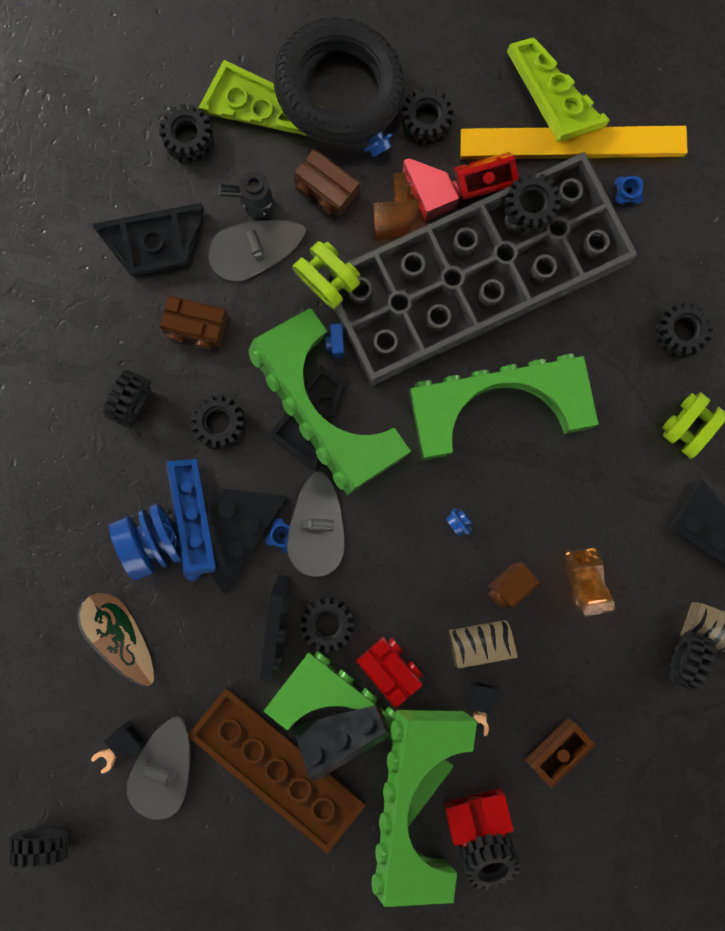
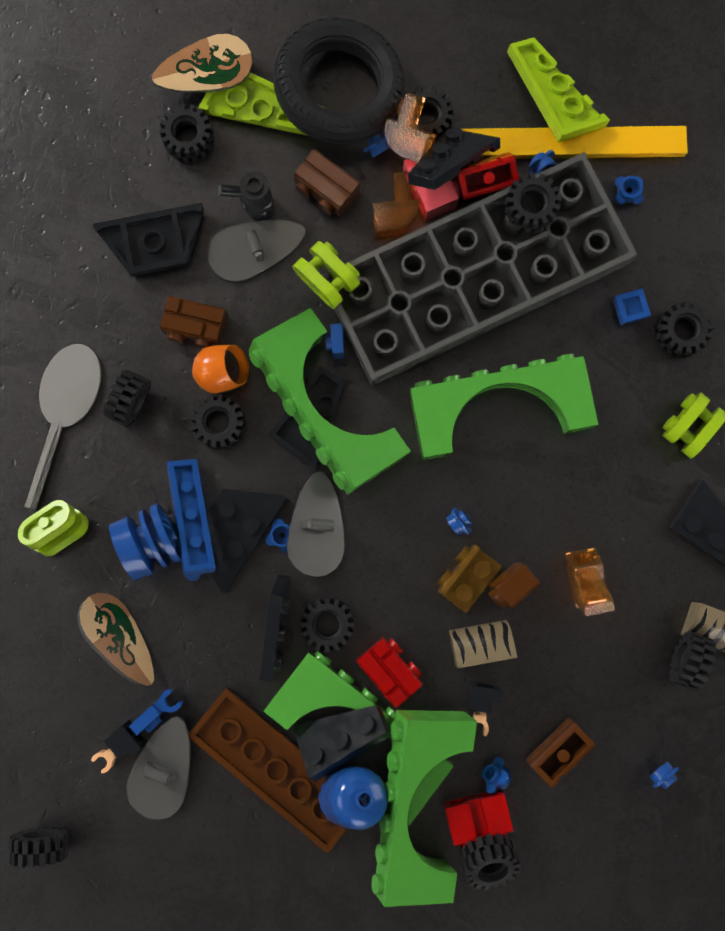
(53, 528): none -> lime brick
(65, 398): none -> light grey piece
(150, 717): none -> blue plate
(206, 66): none -> shield
(211, 372): none -> orange helmet
(342, 793): none -> blue cylinder
(404, 135): none -> clear orange brick
(448, 155): none -> black wing
(468, 578): none -> pearl gold bracket
(496, 776): none -> blue plate
(542, 162): none -> blue plate
(631, 306): none -> blue plate
(664, 776): none -> blue plate

